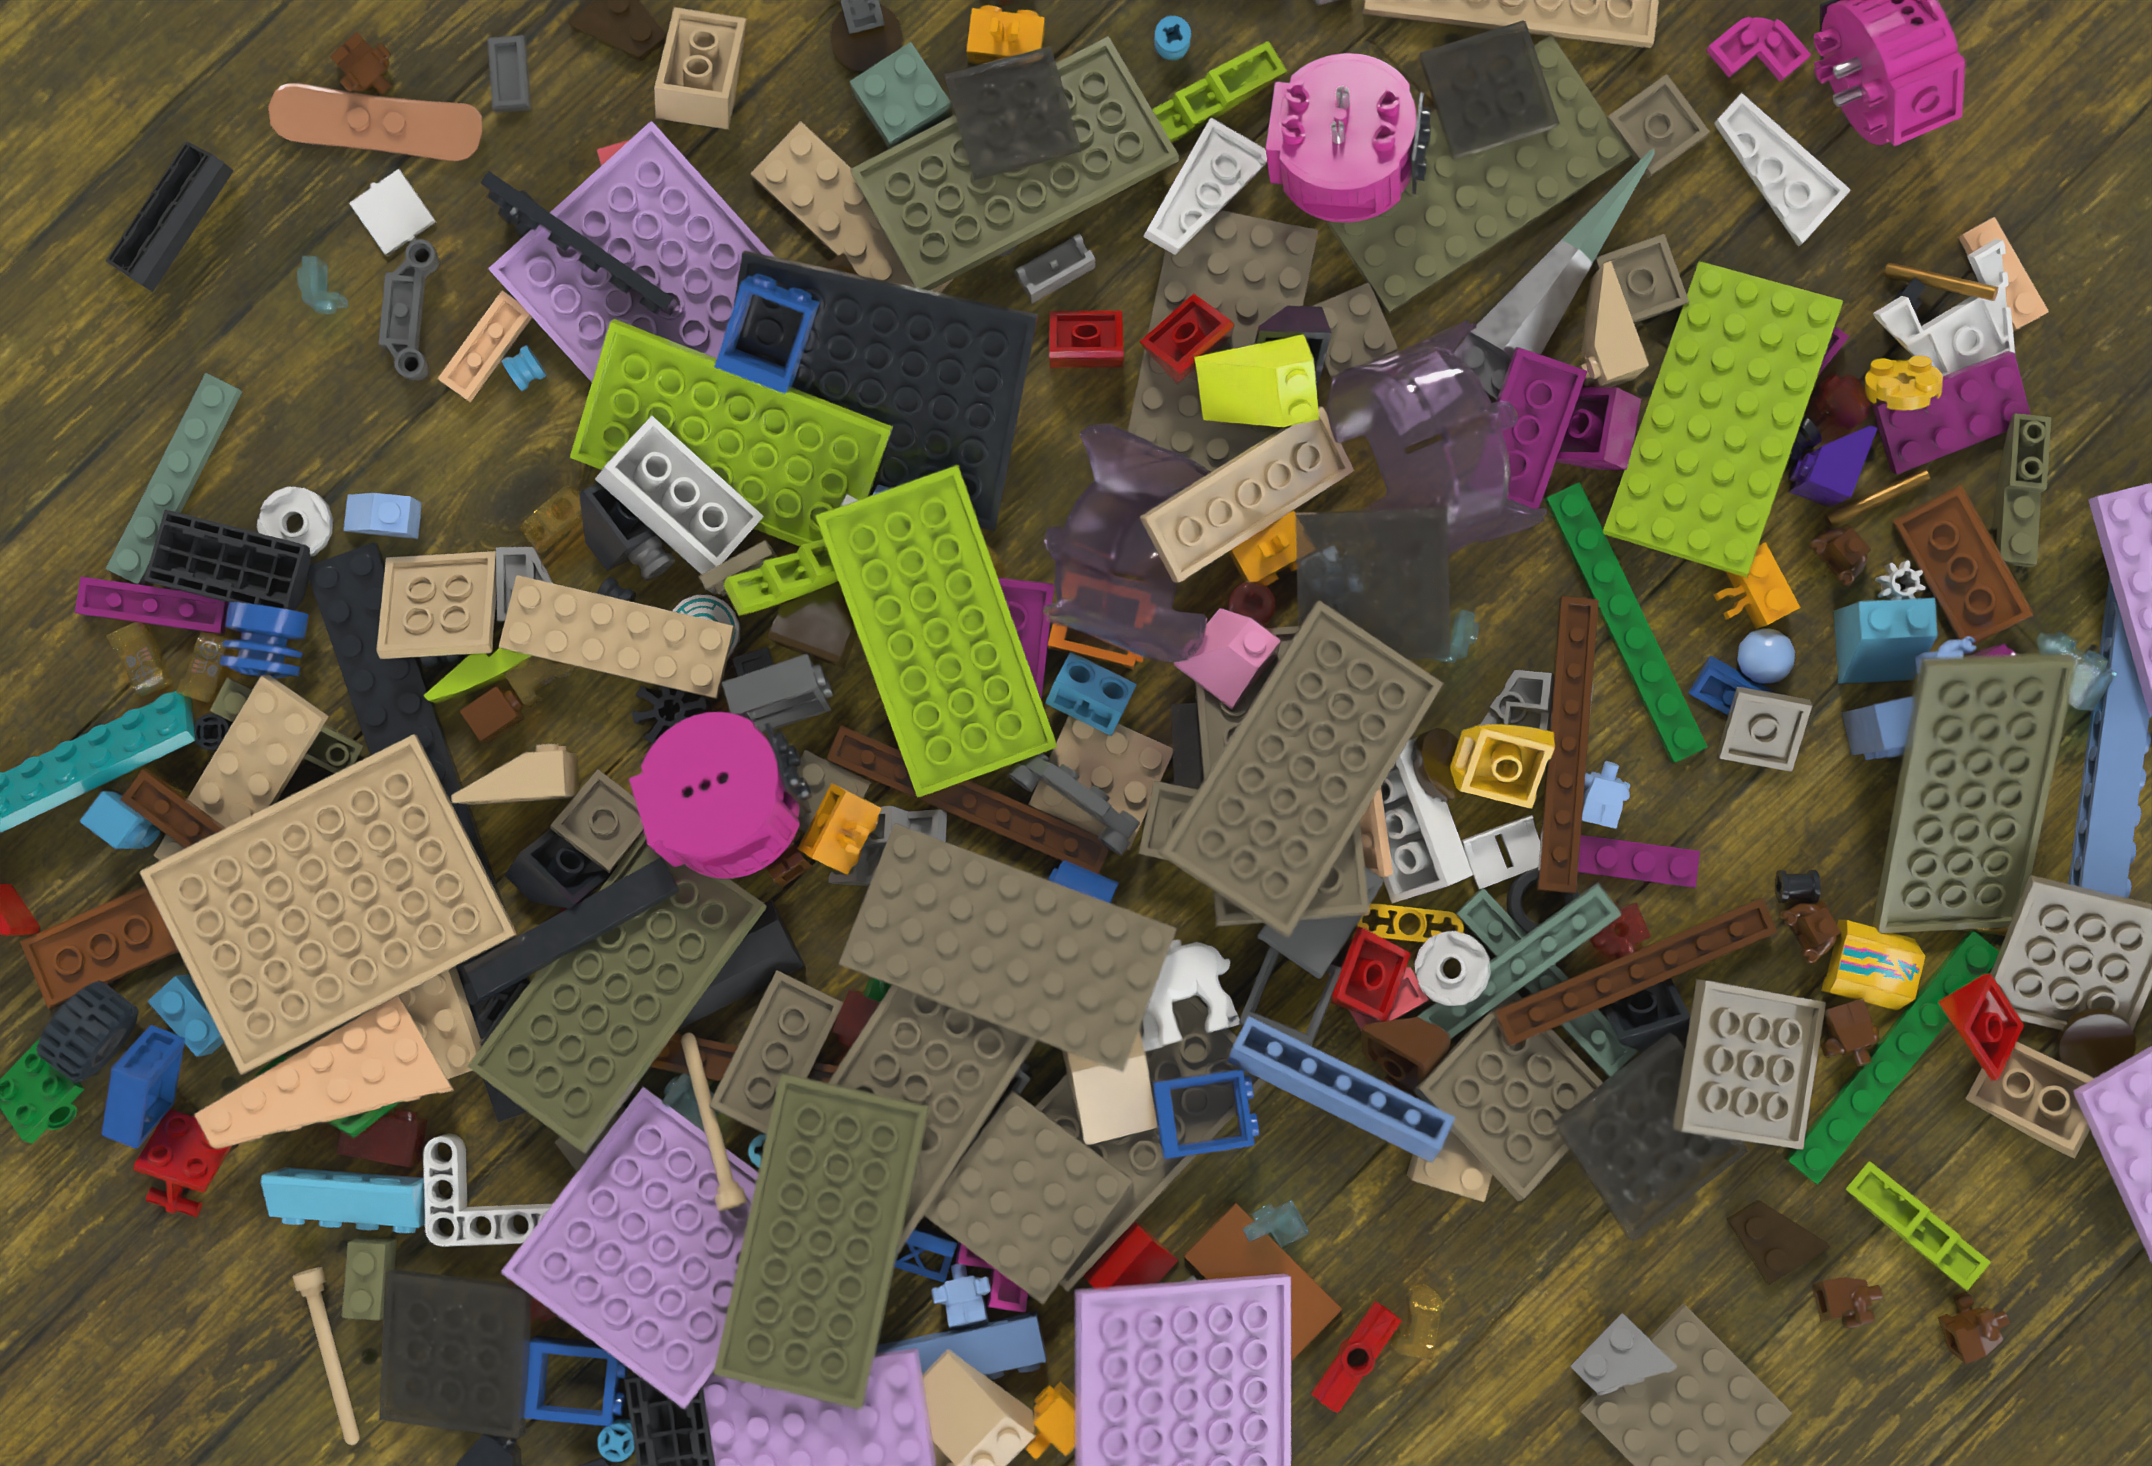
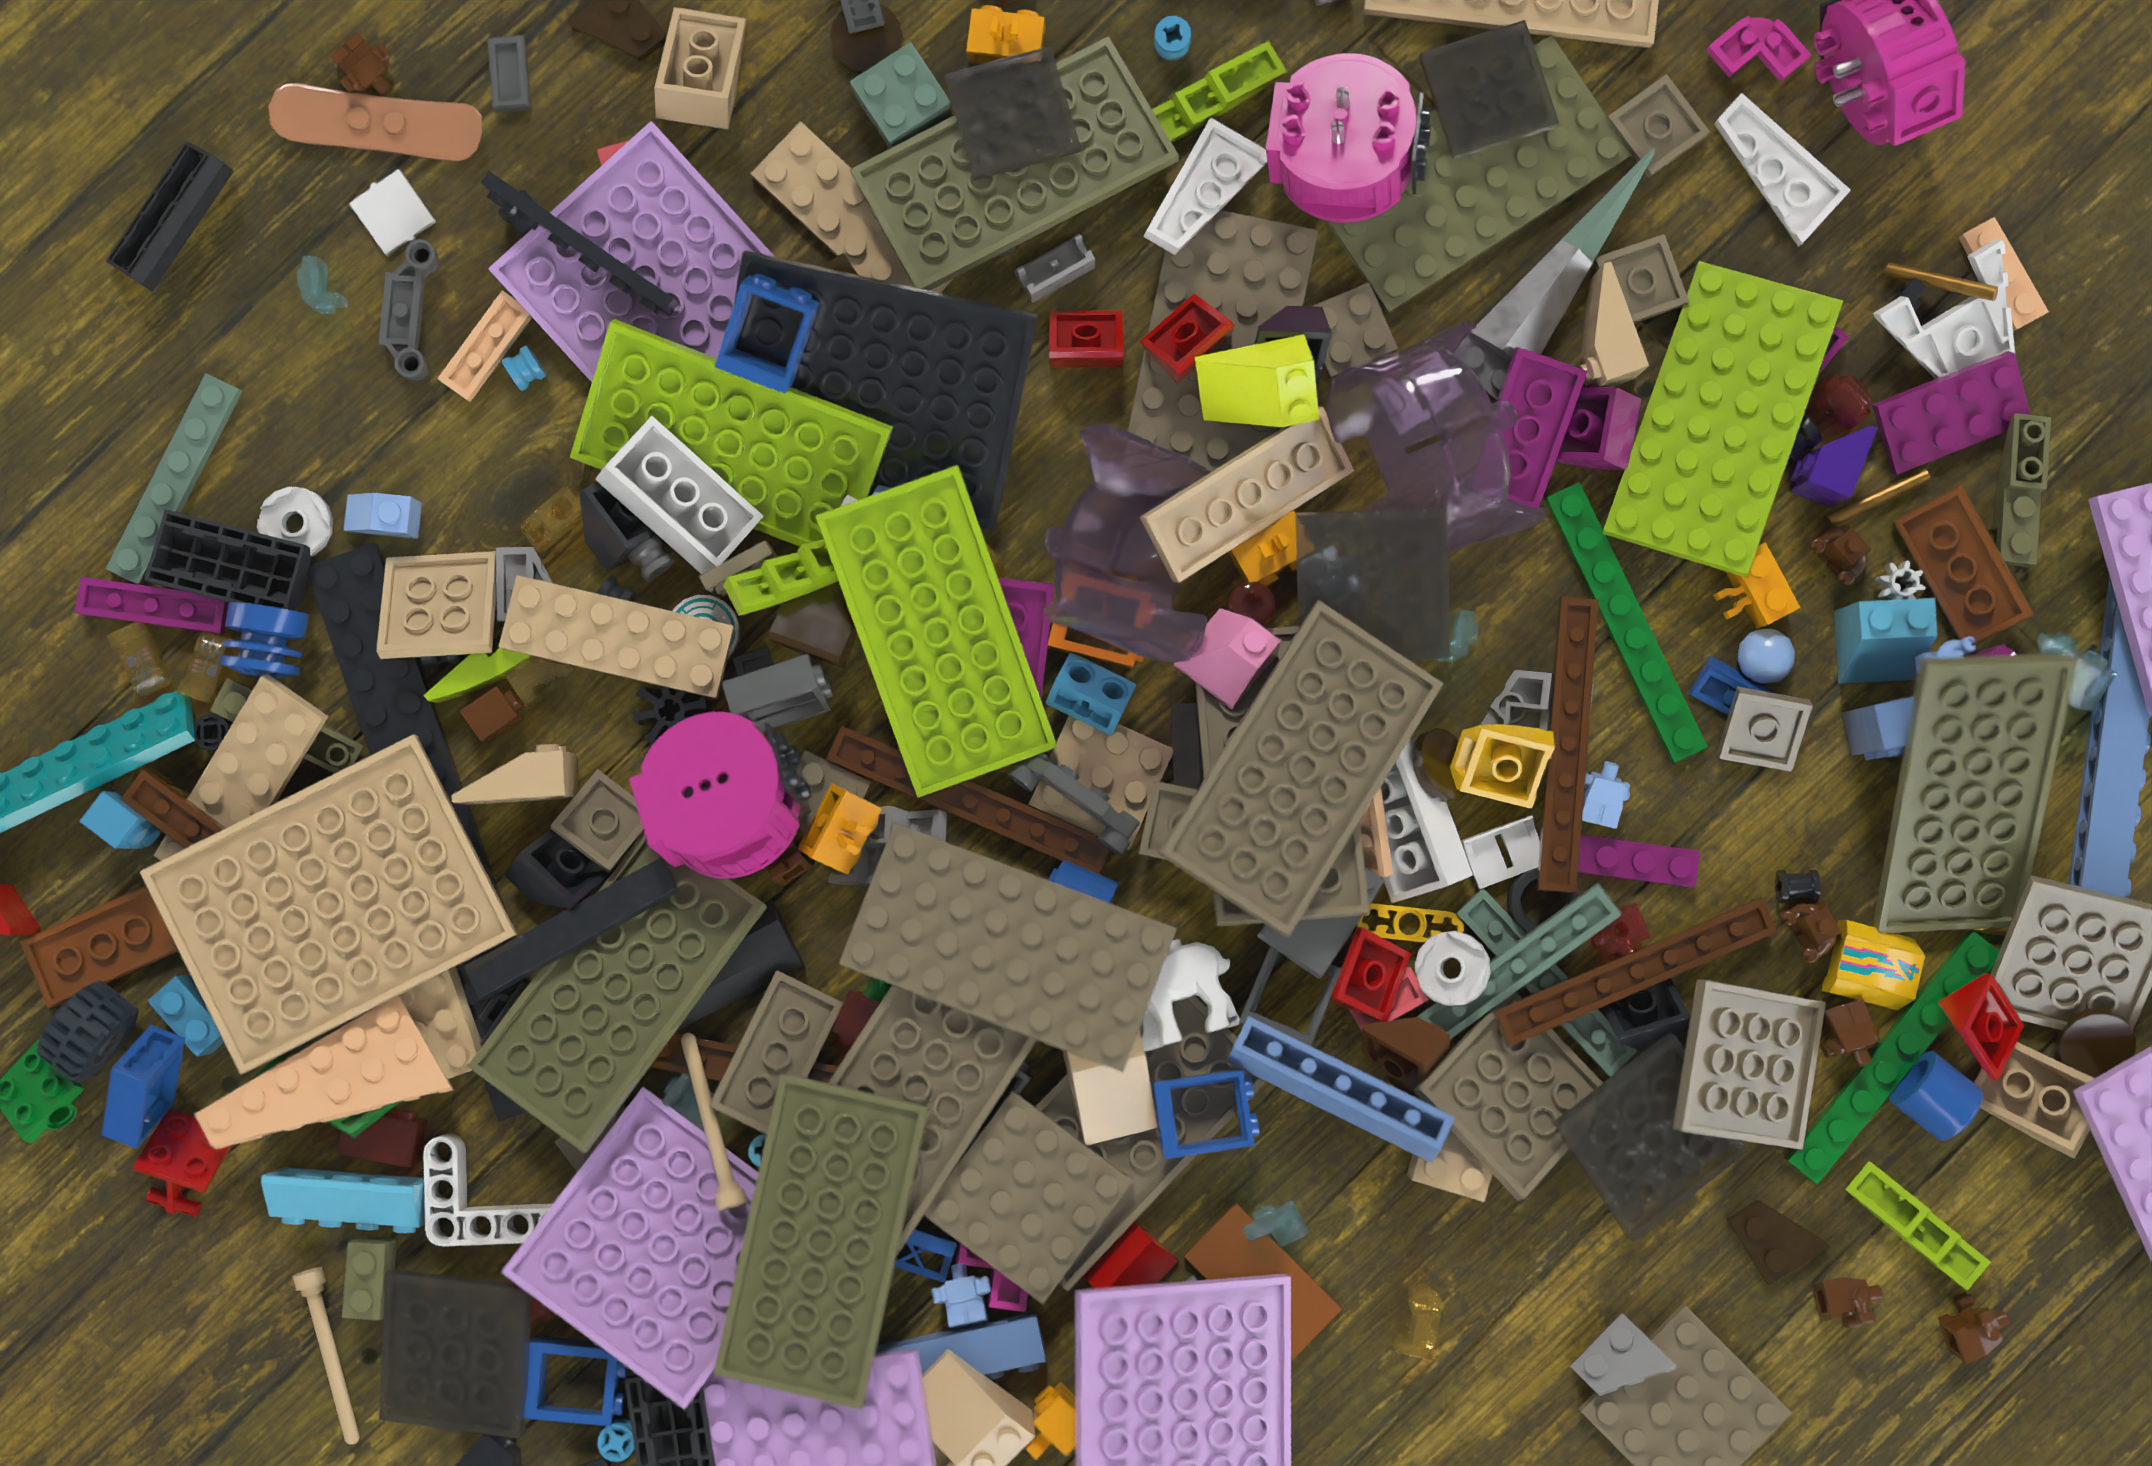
(1341, 1377): red piece -> none
(1903, 382): yellow plate -> none
(1937, 1097): none -> blue piece

